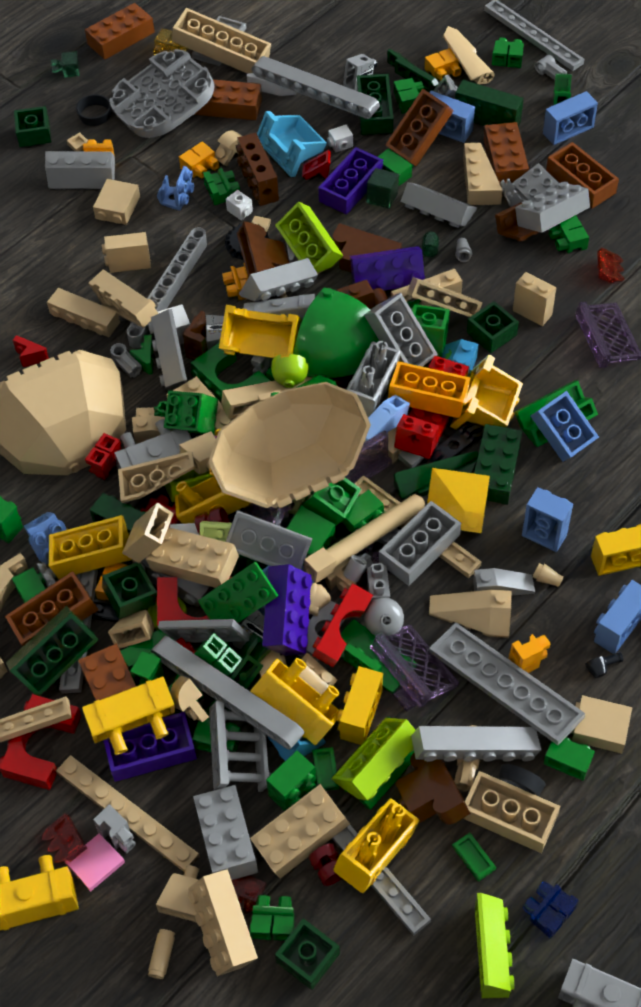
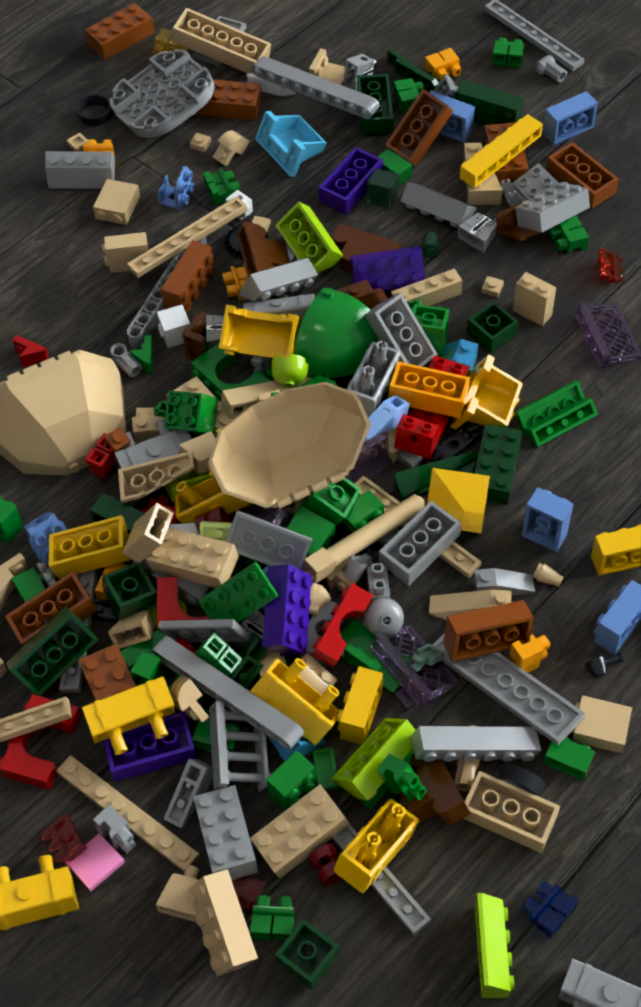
(32, 126): dark green brick -> none
(69, 64): clear green brick -> none
(83, 312): tan brick -> none
(117, 439): none -> dark orange plate
(123, 299): tan wedge -> none
(161, 954): tan piece -> none
(168, 349): light grey slope -> none
(183, 238): none -> tan plate
(188, 276): none -> dark orange brick
(193, 782): none -> light grey slope
(199, 159): light orange hips -> none
(200, 142): none -> tan plate
(257, 169): reddish brown brick -> none
(317, 165): red slope -> none
(328, 71): none -> tan bracket
(340, 138): white brick -> none
(400, 777): none -> green hips
(426, 655): none -> sand green plate
(443, 297): tan brick -> none
(463, 250): light grey cone -> none
(467, 56): tan panel -> none
(474, 857): green tile -> none
(478, 231): none -> light grey torso
(487, 630): none -> dark orange brick
(492, 286): none -> tan plate
(500, 150): none -> yellow brick
(562, 88): green brick -> none
(564, 426): medium blue brick -> none

